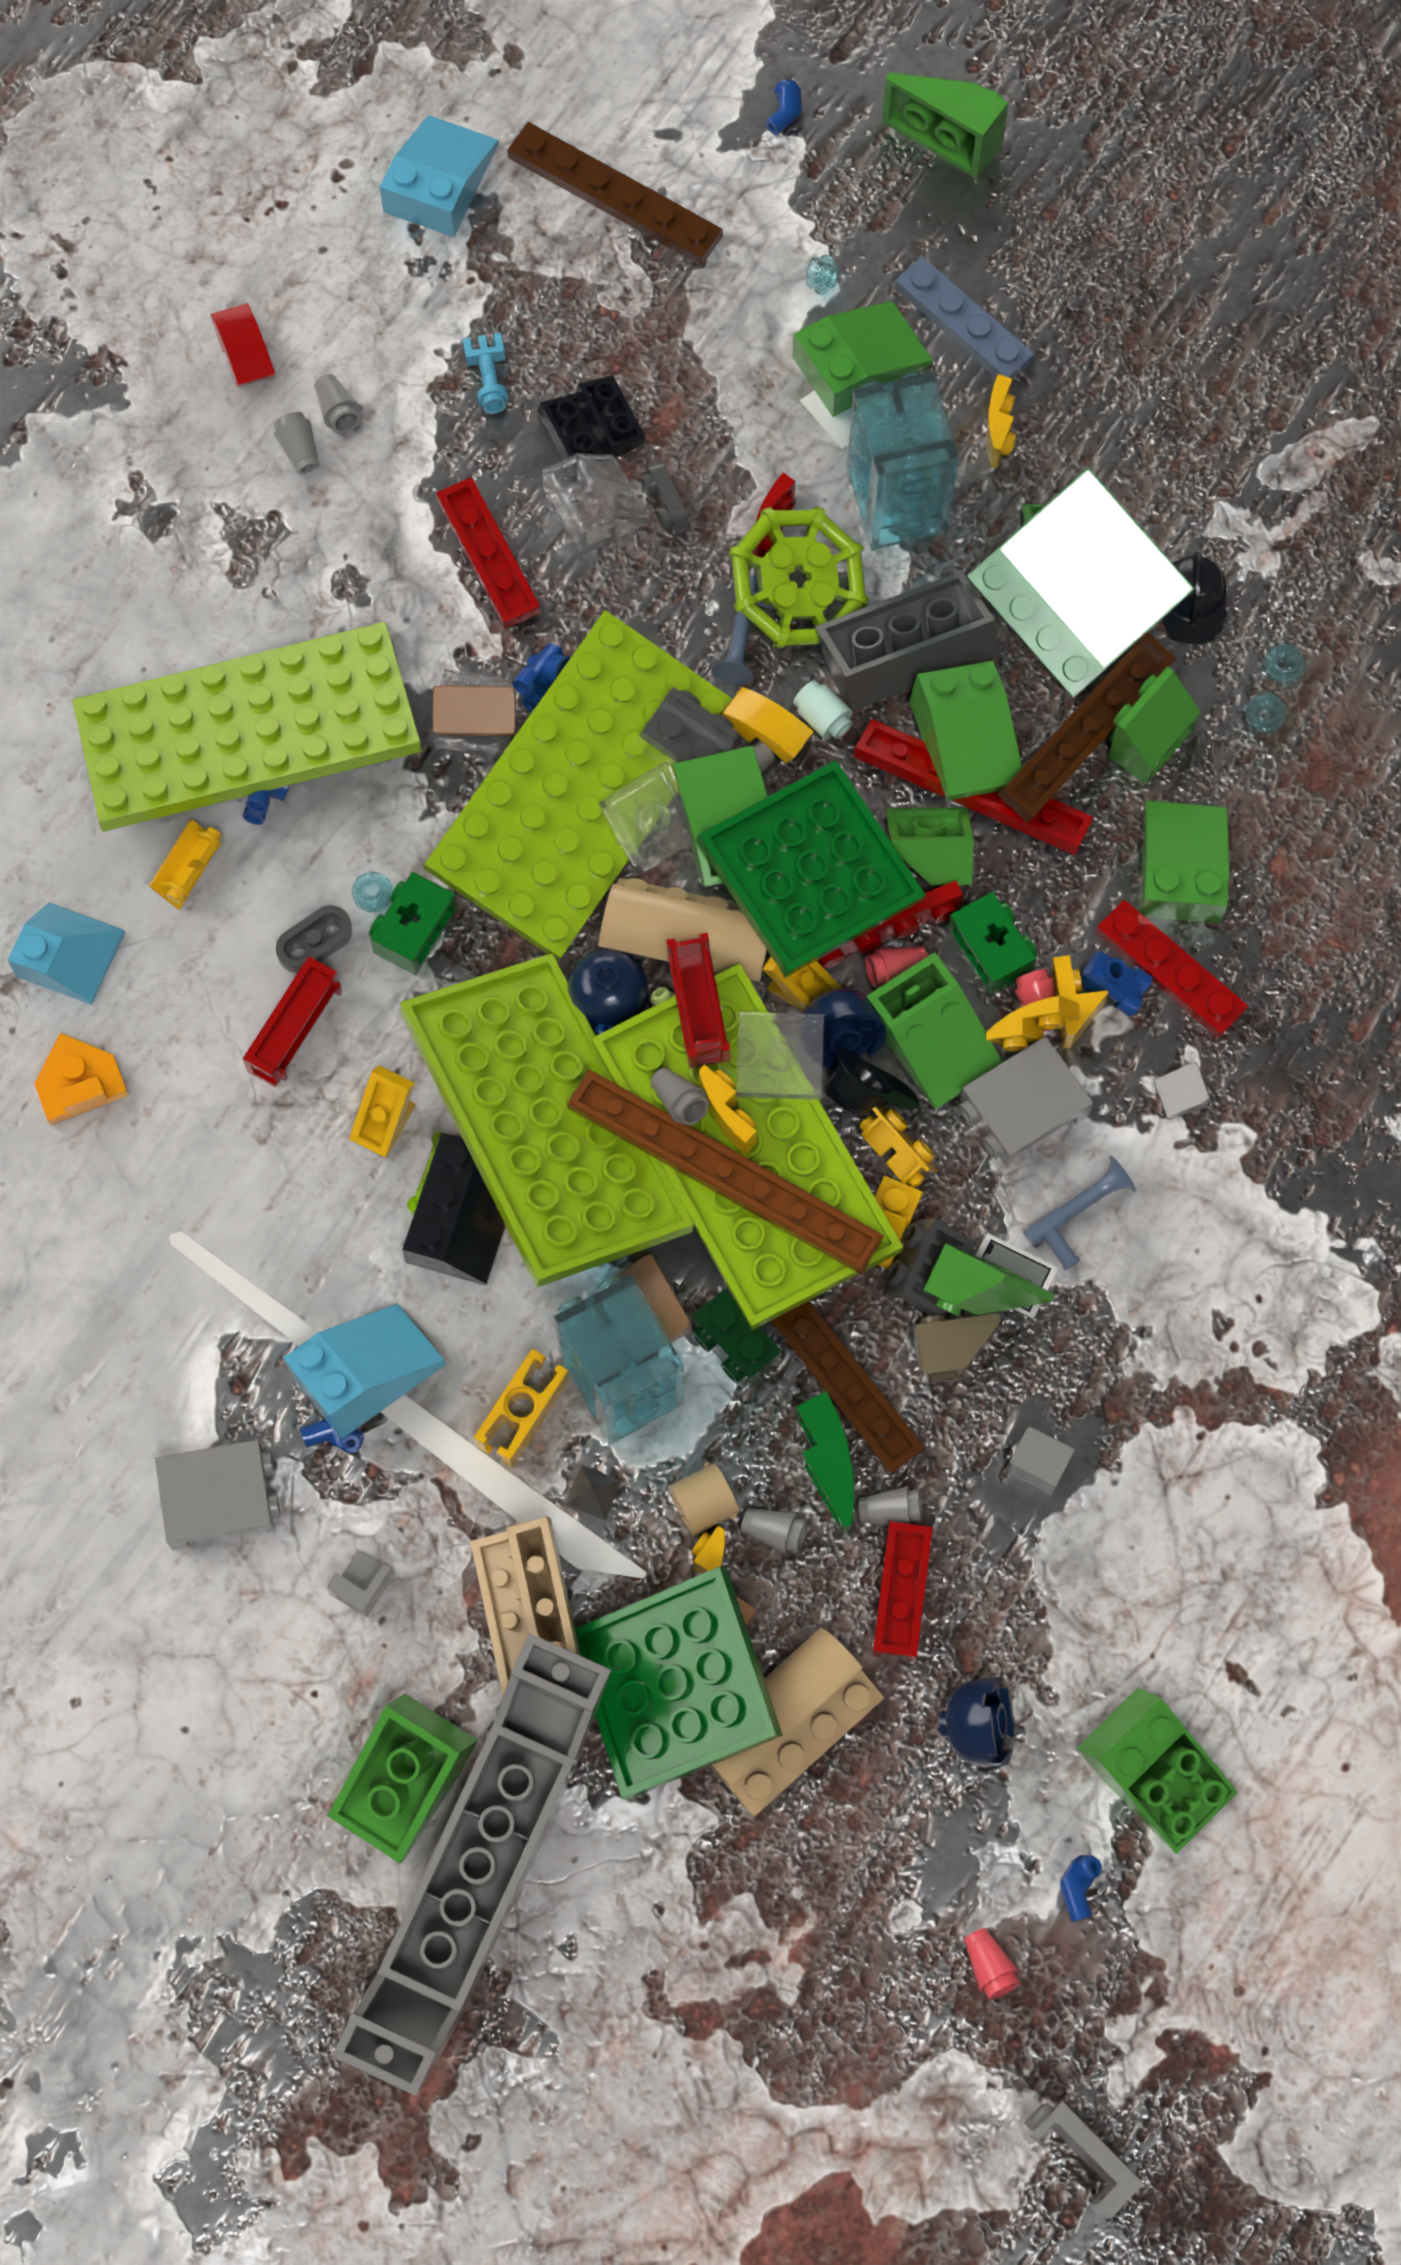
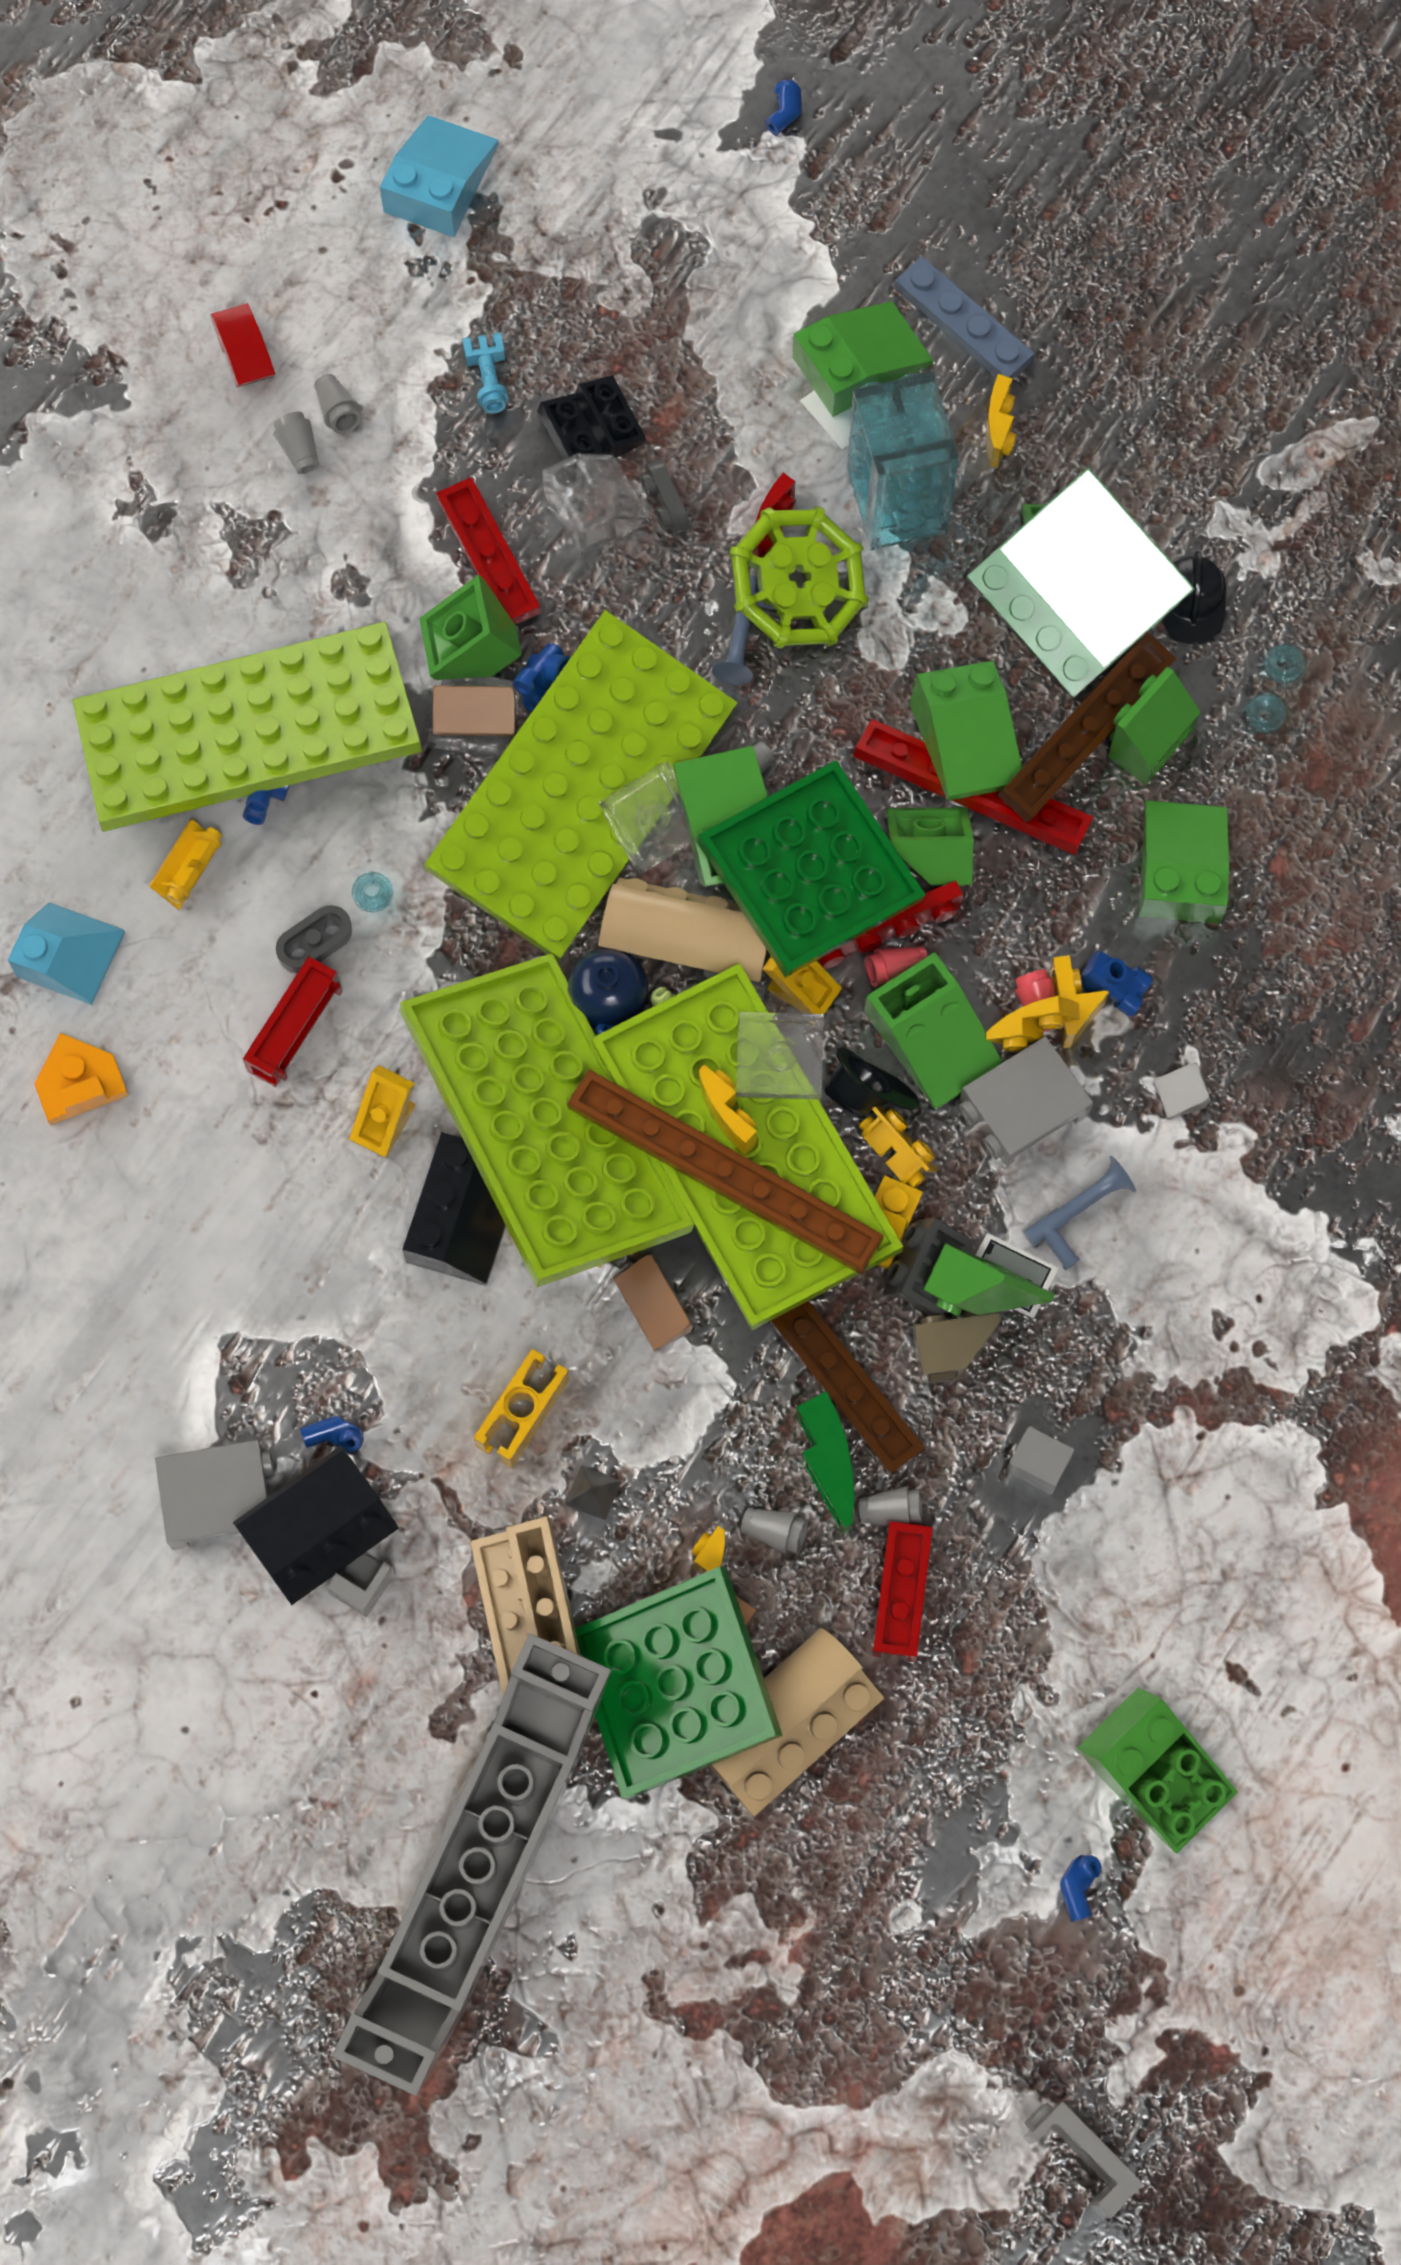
(316, 1525): none -> black slope
(362, 1366): medium azure slope -> none
(401, 1776): bright green slope -> none
(412, 944): green brick -> none
(413, 1201): clear neon green hinge -> none
(469, 634): none -> bright green slope
(510, 1493): white sticker -> none
(615, 193): reddish brown plate -> none
(619, 1358): clear light blue brick -> none
(680, 1097): light grey cone -> none
(686, 729): dark grey bracket -> none
(698, 1001): red container -> none
(703, 1499): tan piece -> none
(744, 1352): dark green brick -> none
(769, 722): yellow slope -> none
(822, 274): clear light blue plate -> none
(823, 710): light aqua brick -> none
(848, 1023): dark blue cylinder -> none
(913, 633): dark grey slope -> none
(947, 118): bright green slope -> none
(978, 1722): dark blue cylinder -> none
(991, 1965): coral cone -> none
(993, 964): green brick -> none
(1171, 969): red plate -> none

